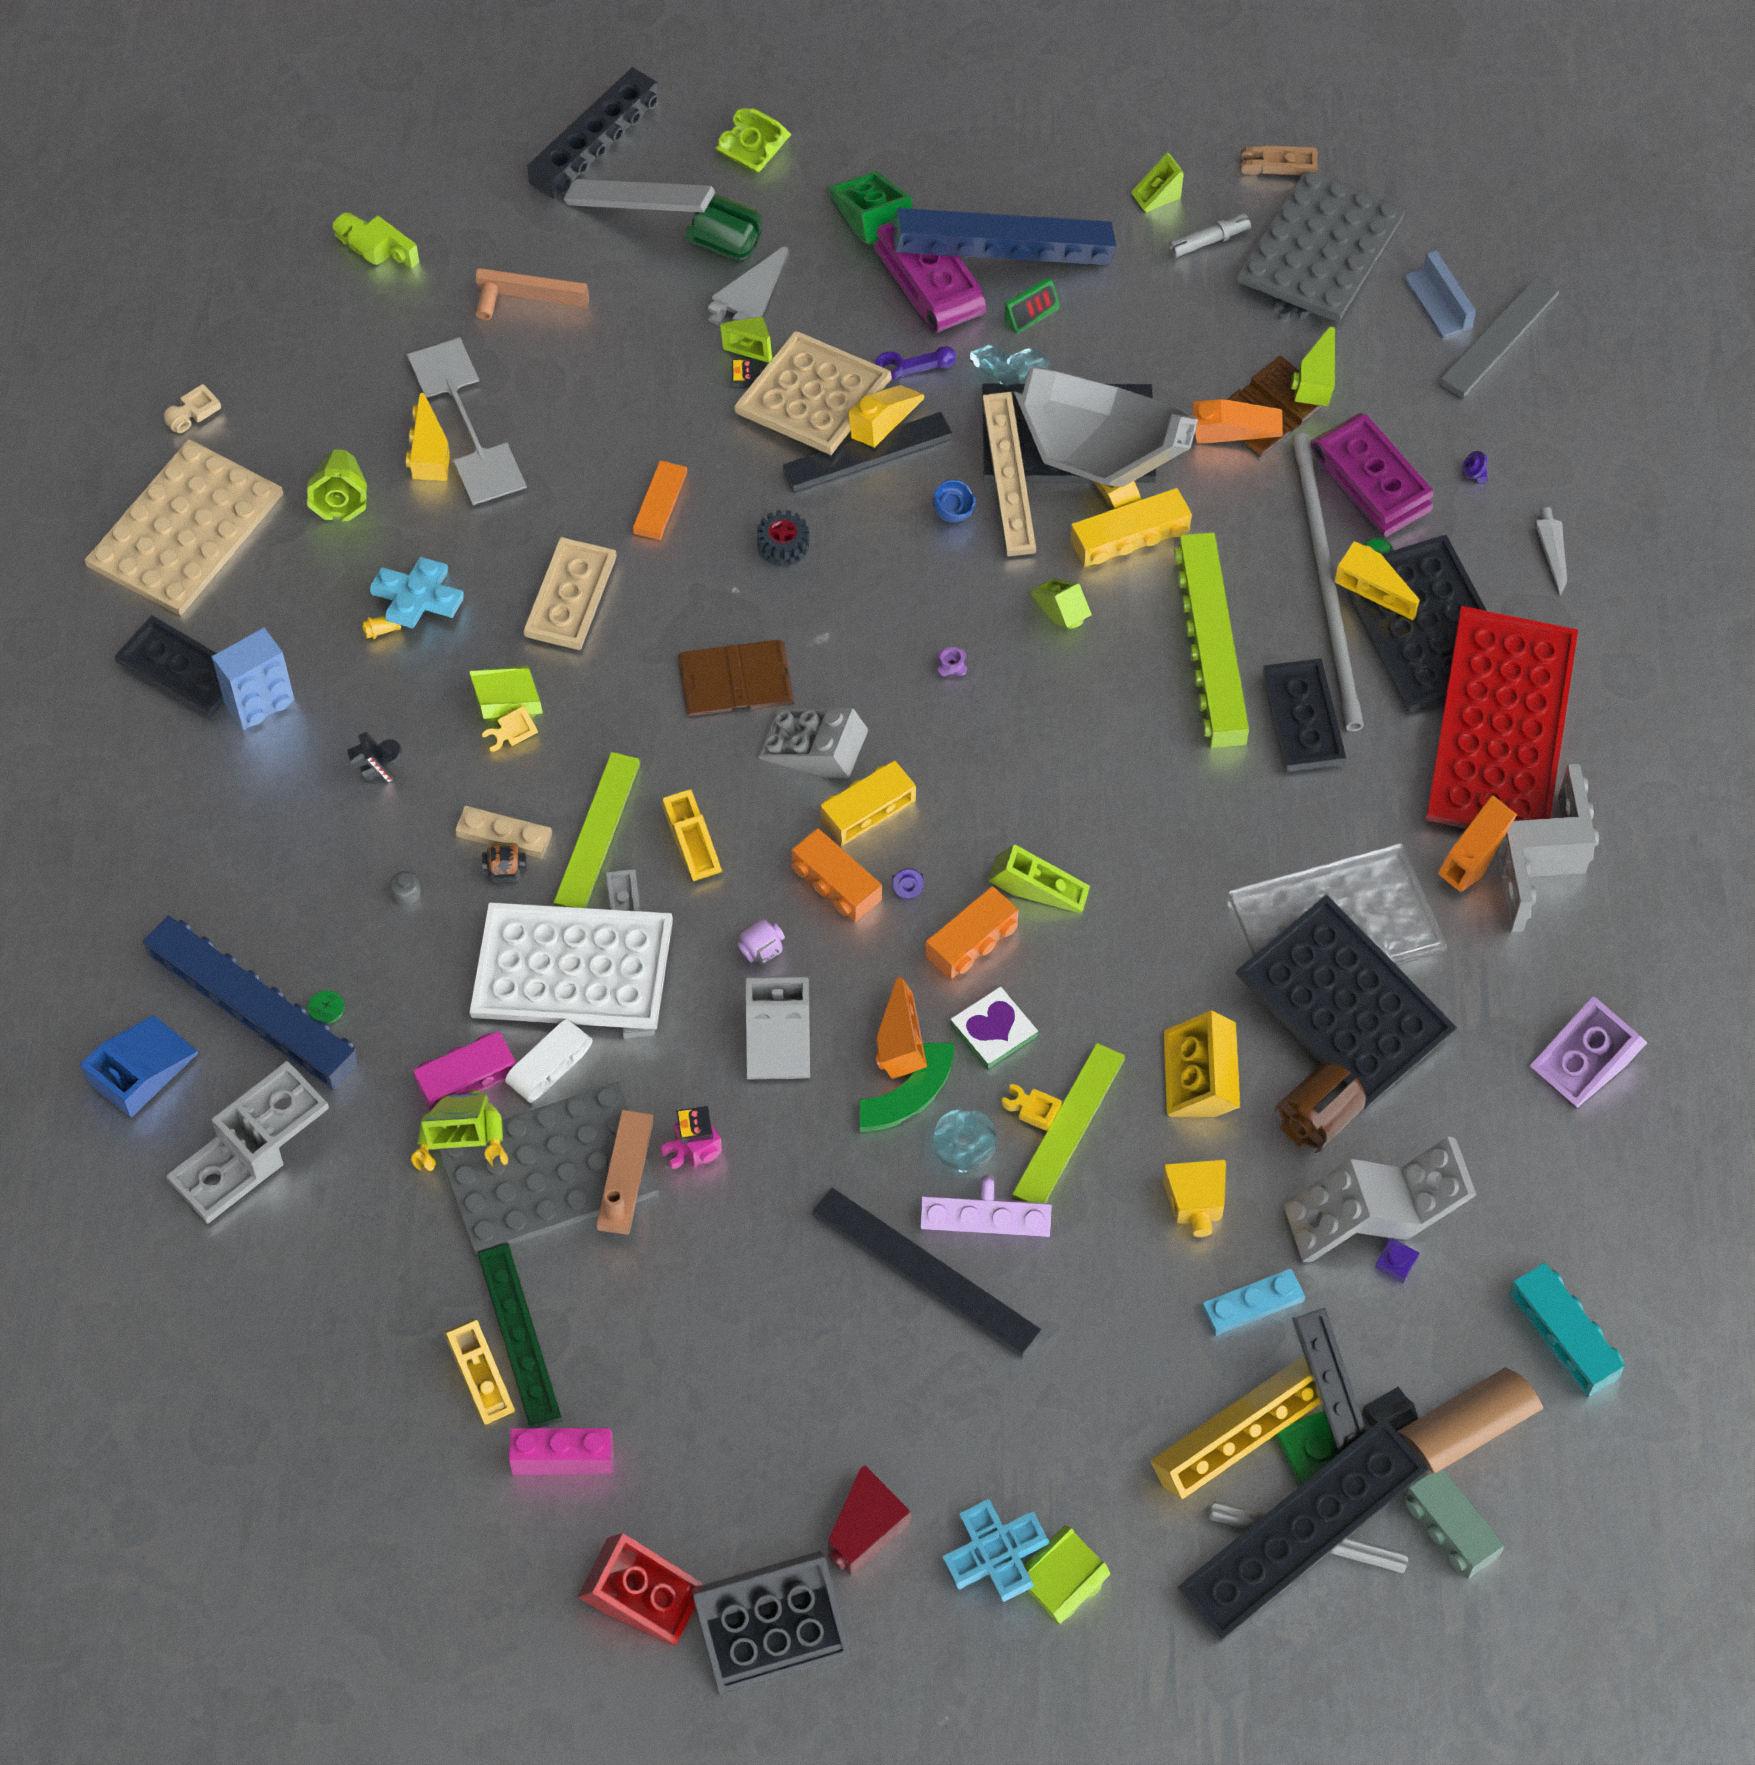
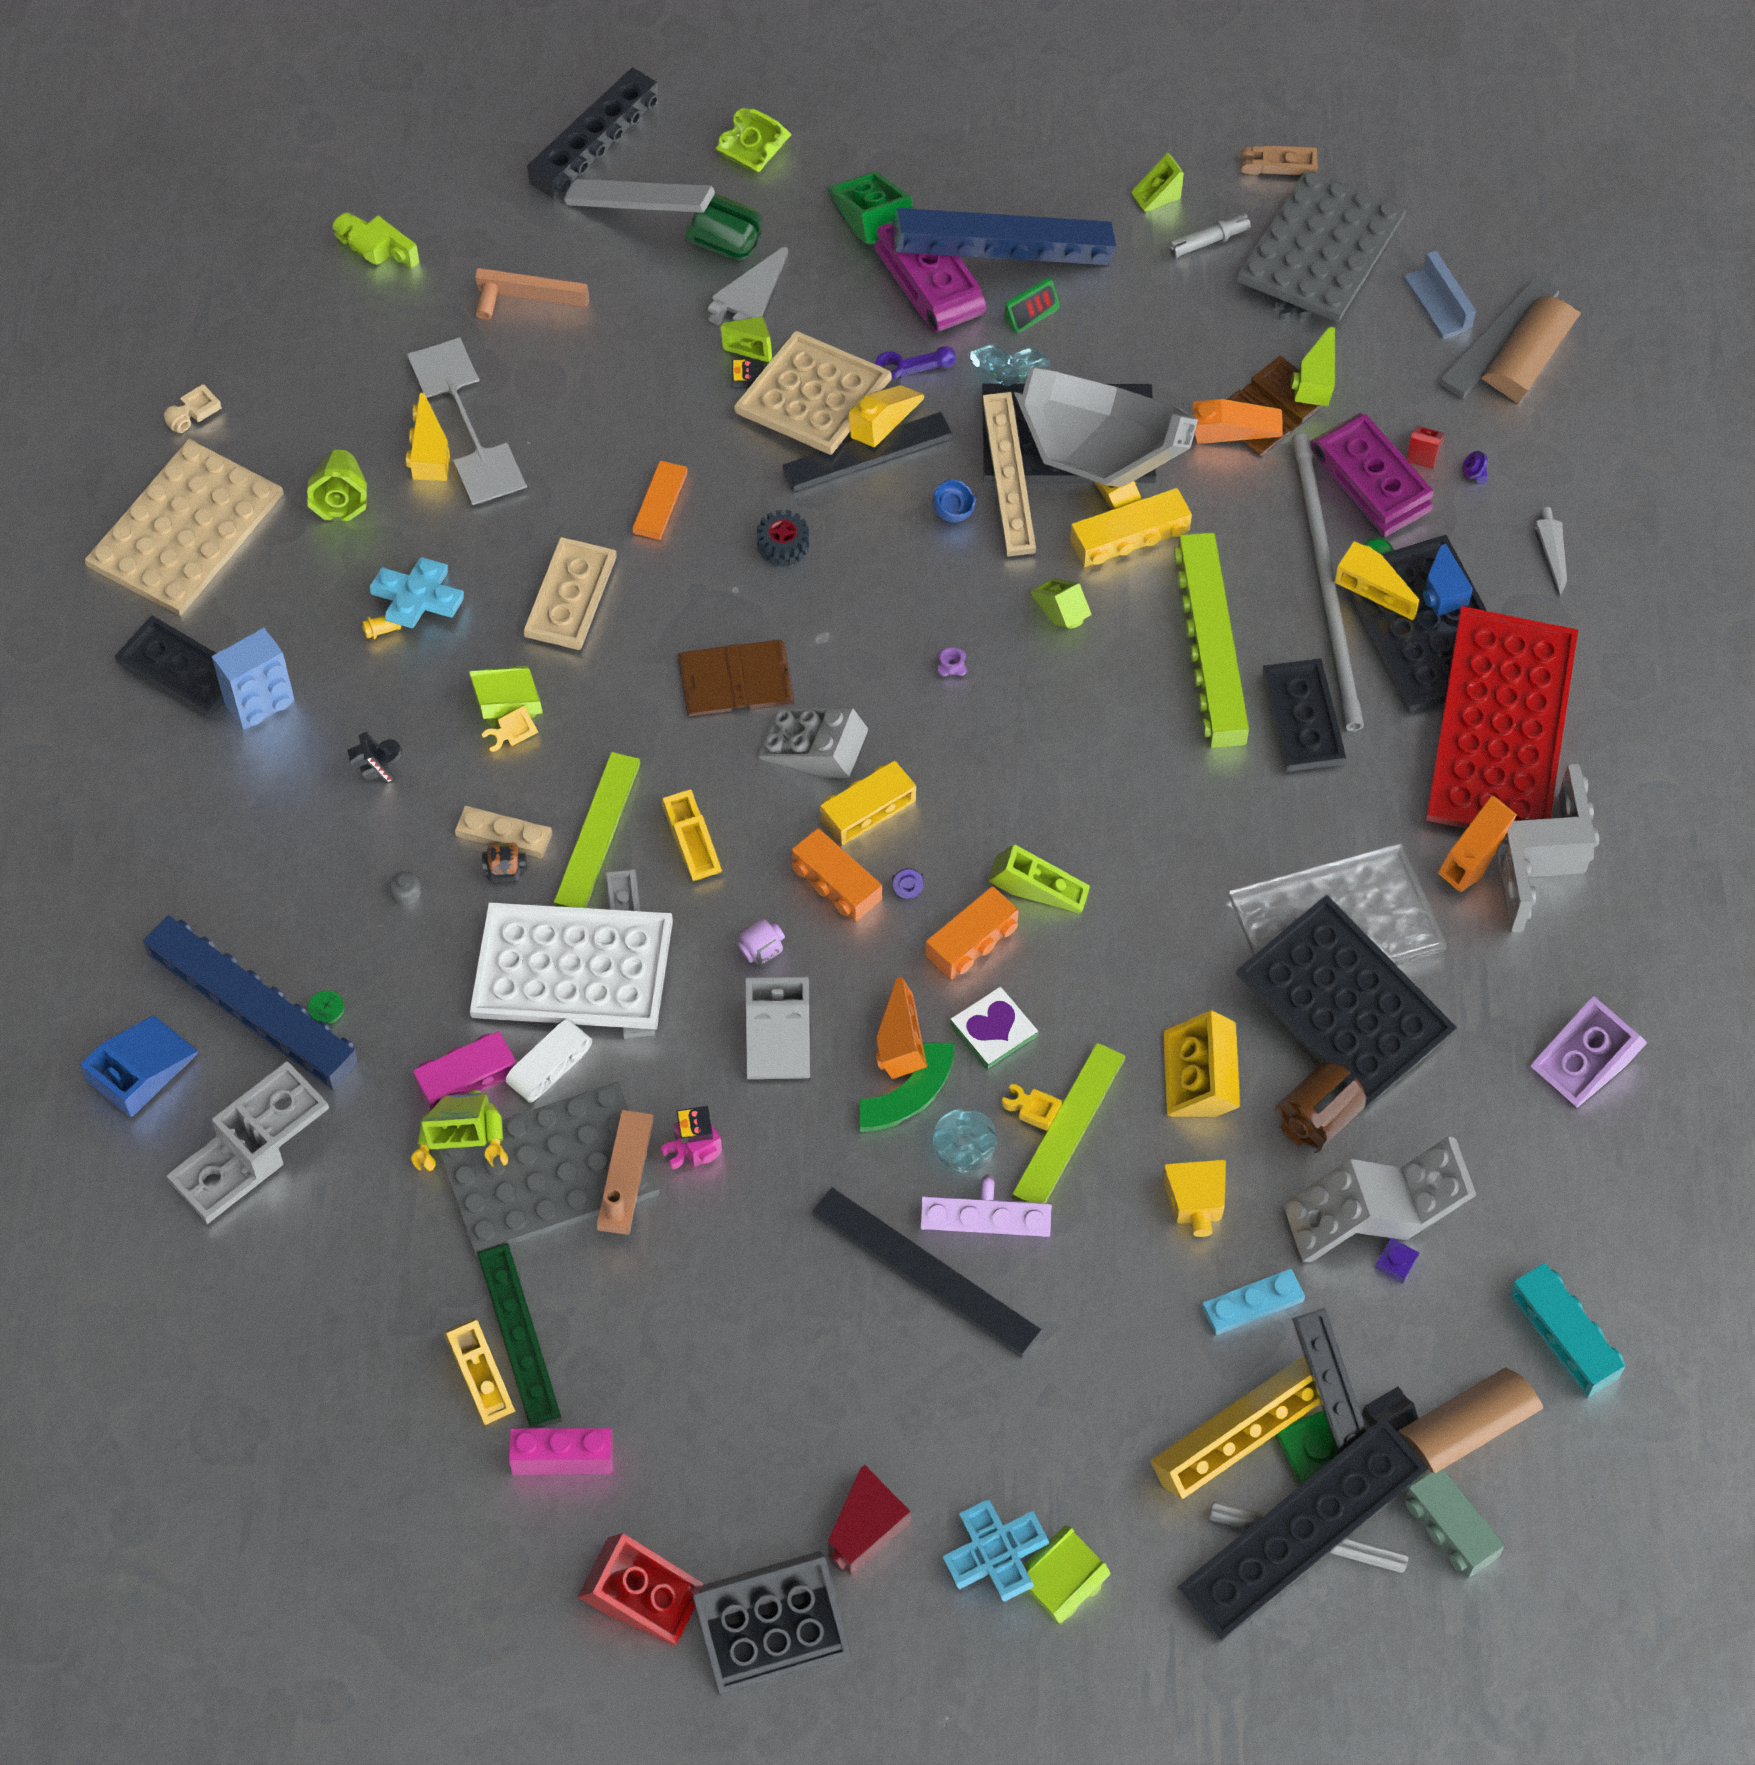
(1424, 446): none -> red slope
(1446, 584): none -> blue slope
(1530, 346): none -> medium nougat brick

